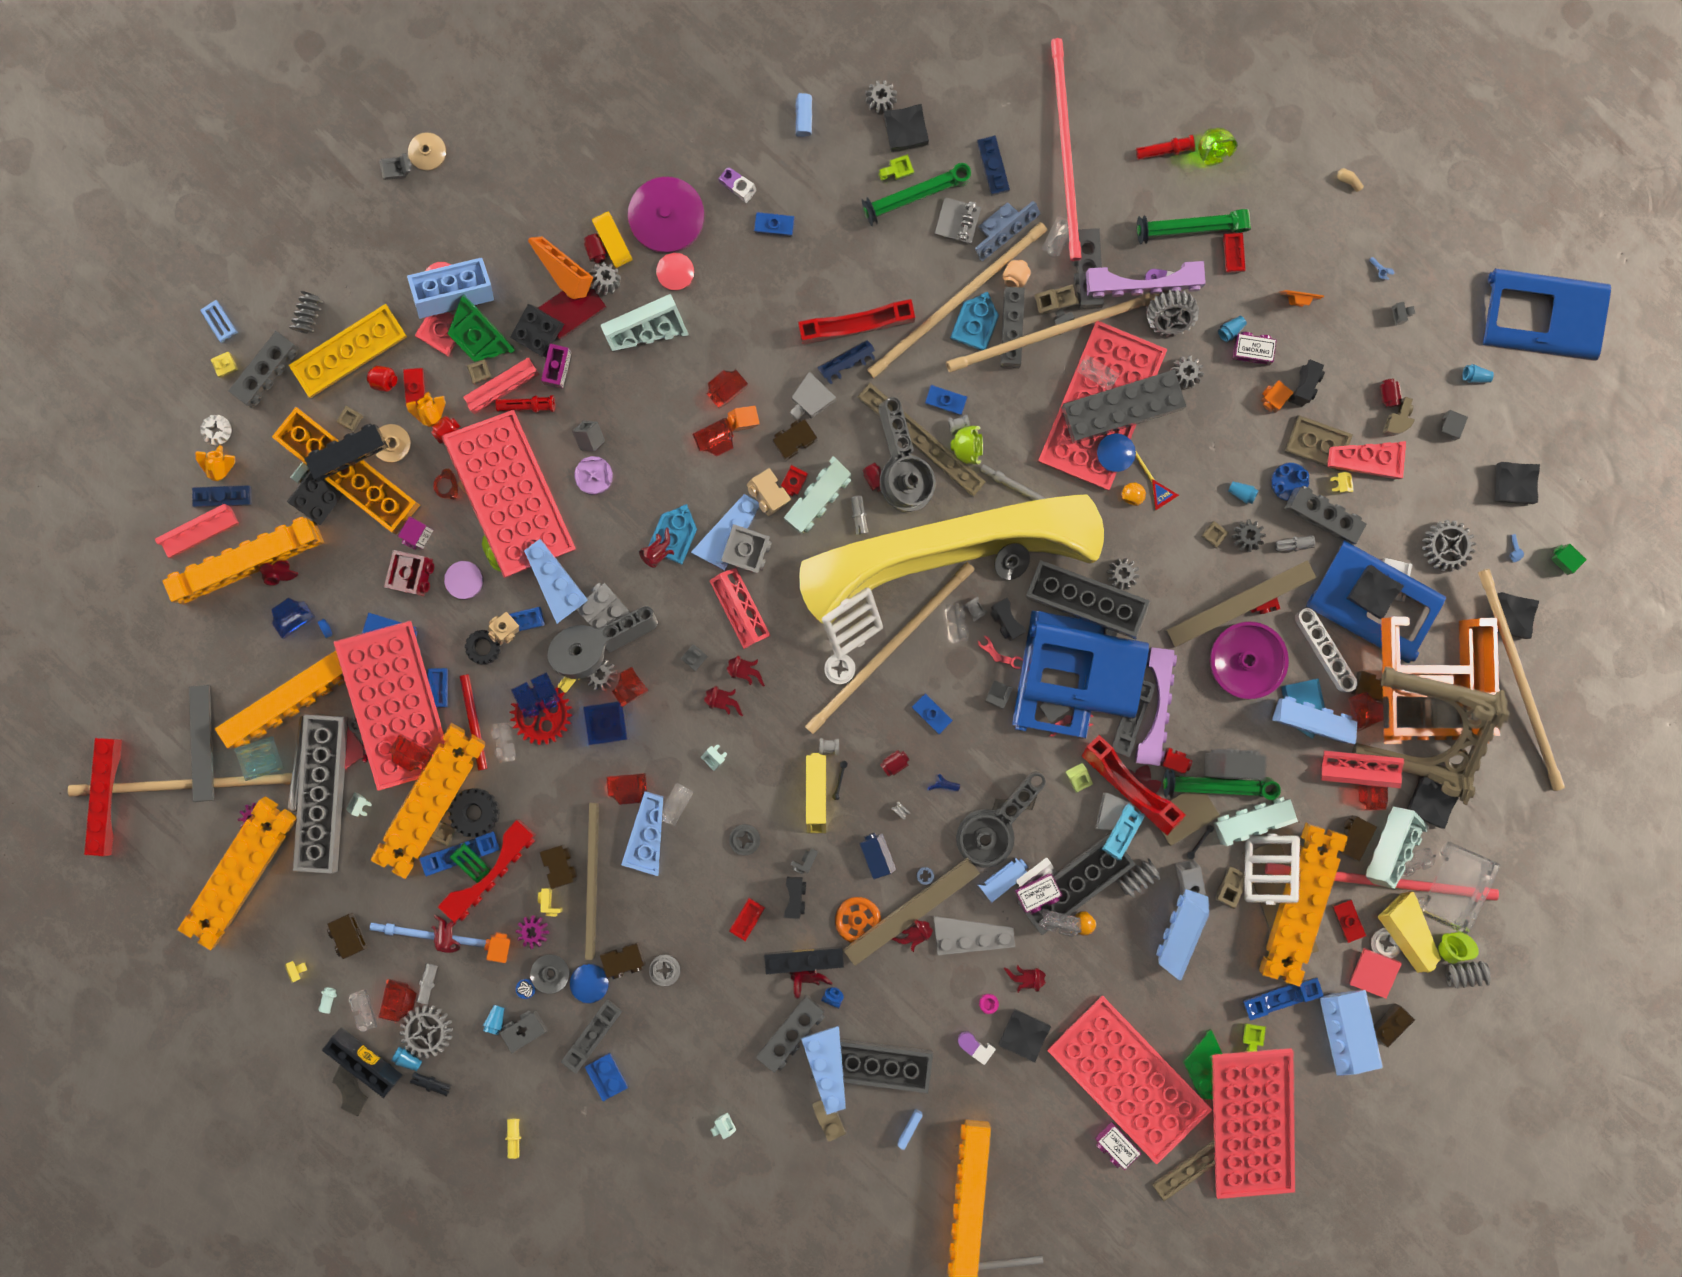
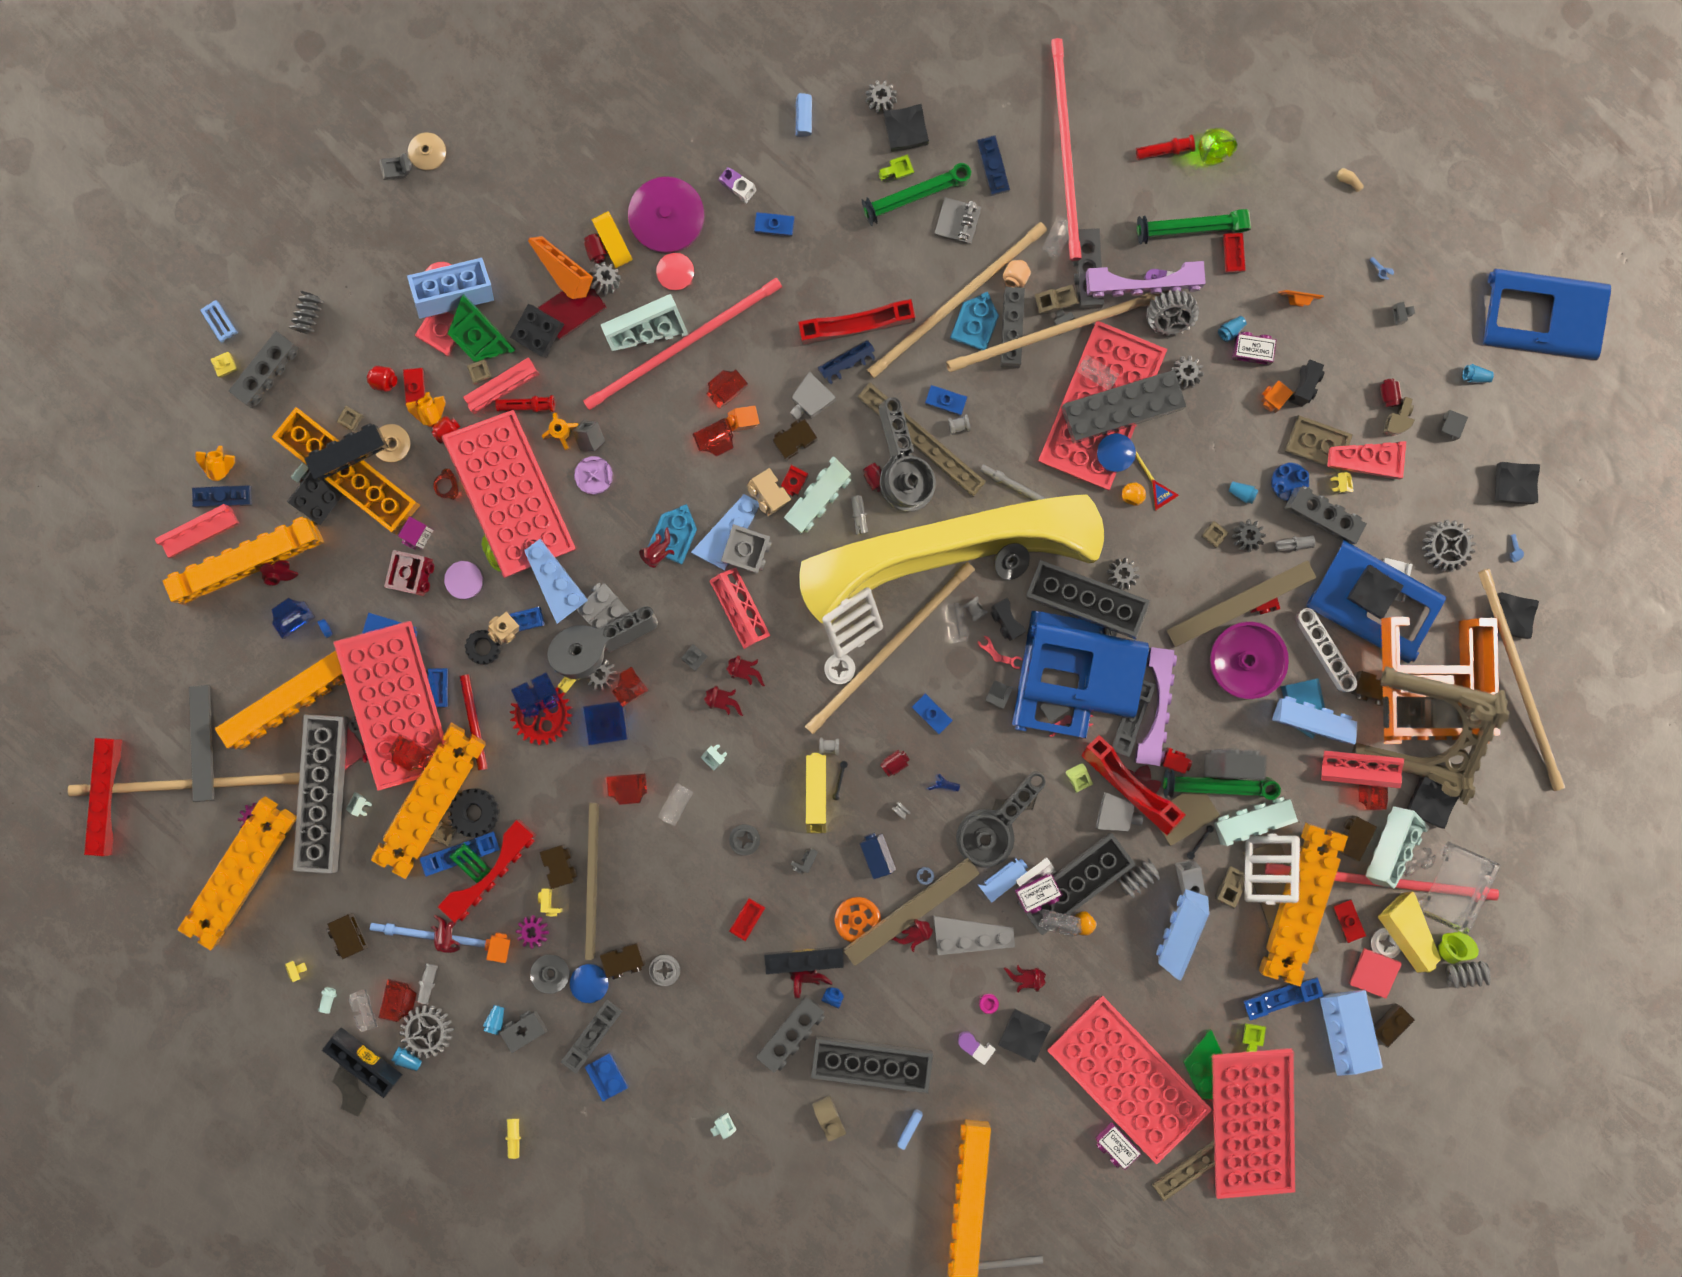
(219, 437): white gear -> none
(258, 758): clear light blue plate -> none
(294, 789): light grey axle -> none
(348, 351): yellow plate -> none
(430, 1084): black pin -> none
(500, 735): clear hinge -> none
(525, 989): tile -> none
(556, 366): magenta brick -> none
(563, 434): none -> light orange brick
(600, 396): none -> coral piece
(645, 839): light blue wing -> none
(796, 889): black brick -> none
(826, 1064): light blue wing -> none
(968, 445): lime cylinder -> none
(1003, 226): sand blue bracket -> none
(1123, 832): medium azure plate -> none
(1365, 711): clear red slope -> none
(1568, 558): green brick -> none

